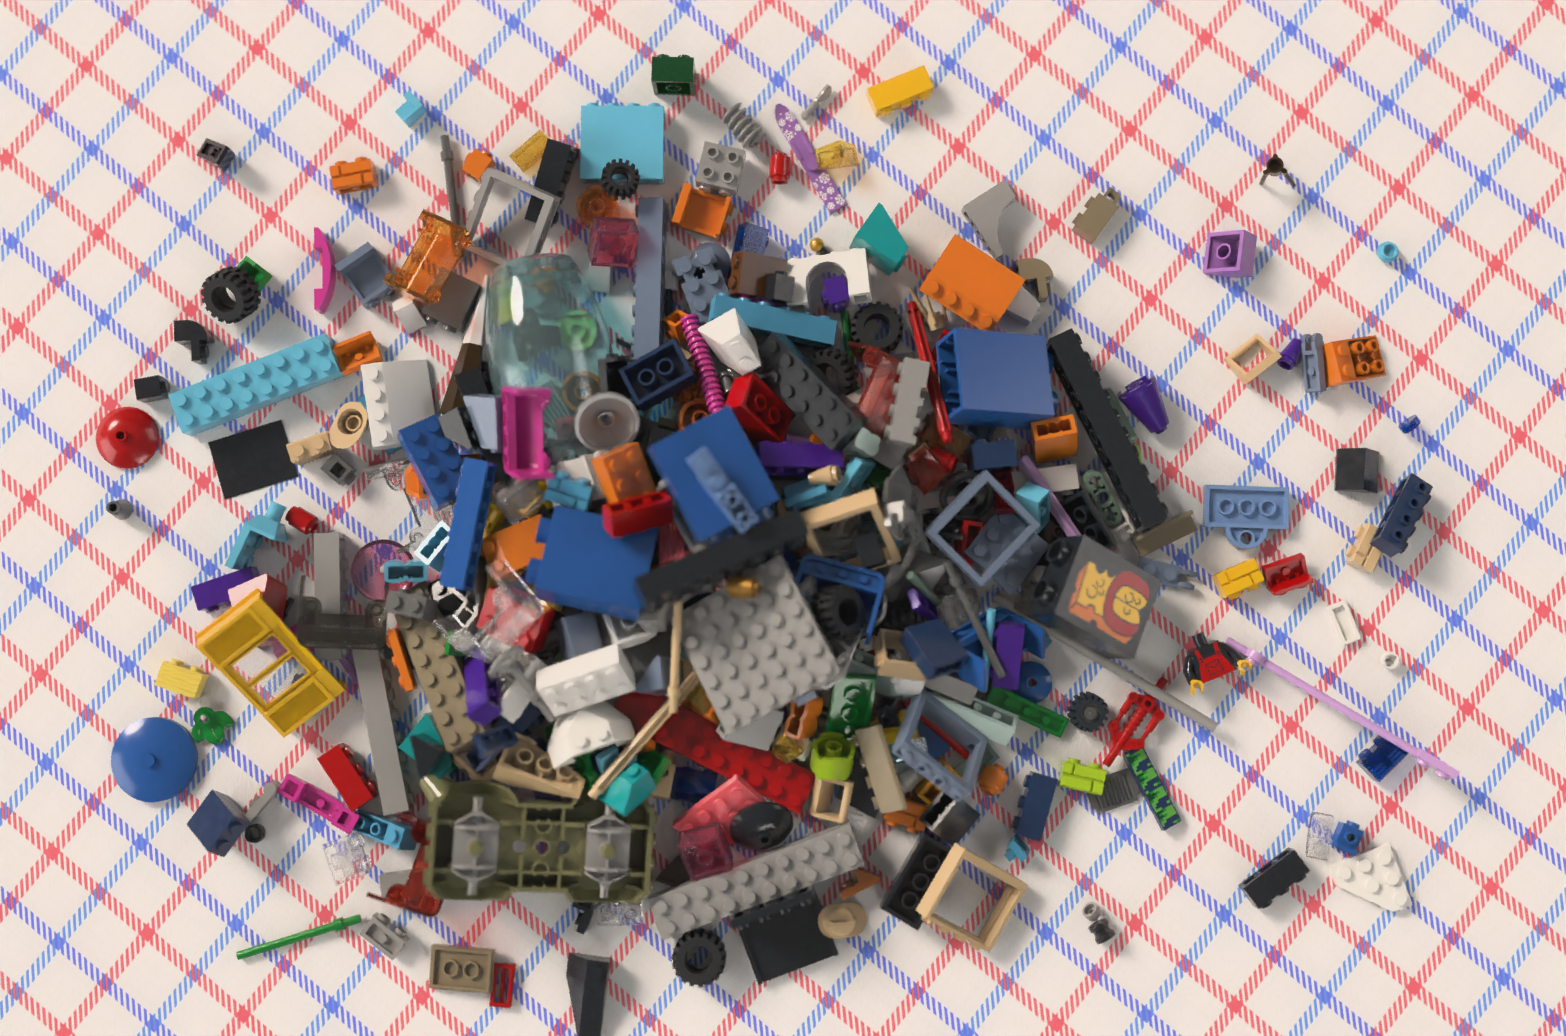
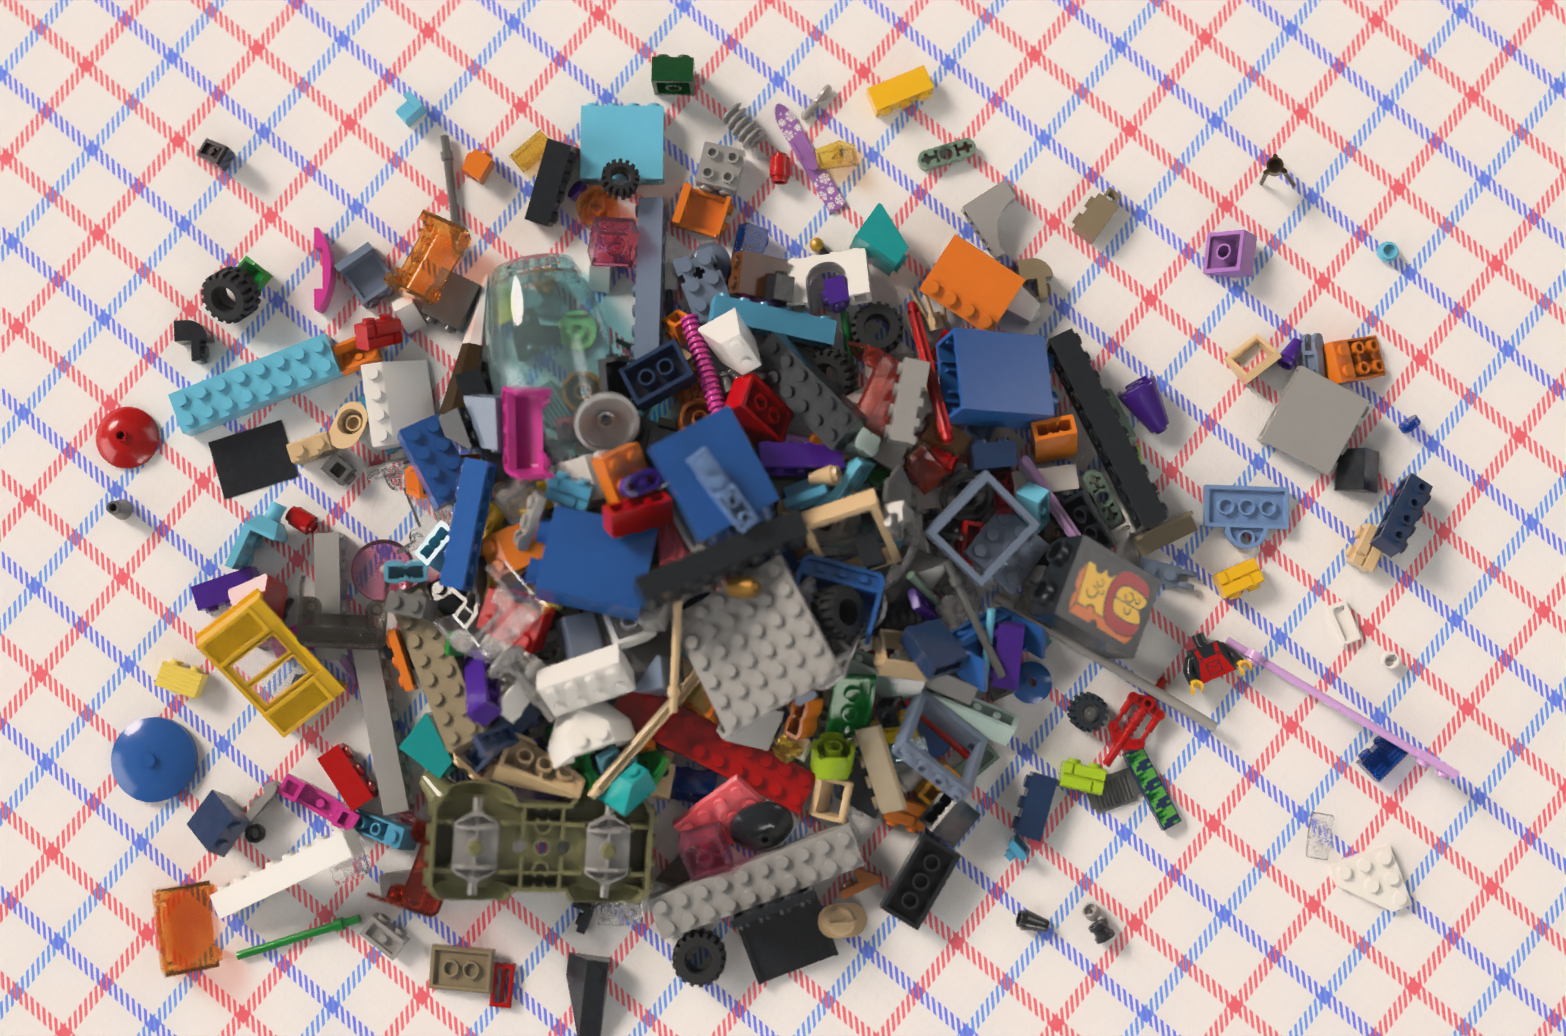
(151, 388): black brick -> none
(185, 928): none -> clear orange windscreen
(212, 728): green plate -> none
(286, 873): none -> white brick
(353, 175): orange brick -> none
(378, 333): none -> red brick
(427, 754): black slope -> none
(530, 520): none -> light grey hinge
(542, 225): light grey window -> none
(576, 189): none -> dark purple tile
(638, 482): none -> dark purple plate
(962, 155): none -> sand green beam
(992, 779): orange head -> none
(1000, 913): tan window -> none
(1028, 711): green tile -> none
(1031, 922): none -> black cone
(1274, 878): black brick -> none
(1286, 574): red bracket -> none
(1314, 420): none -> light grey panel
(1340, 835): blue brick -> none

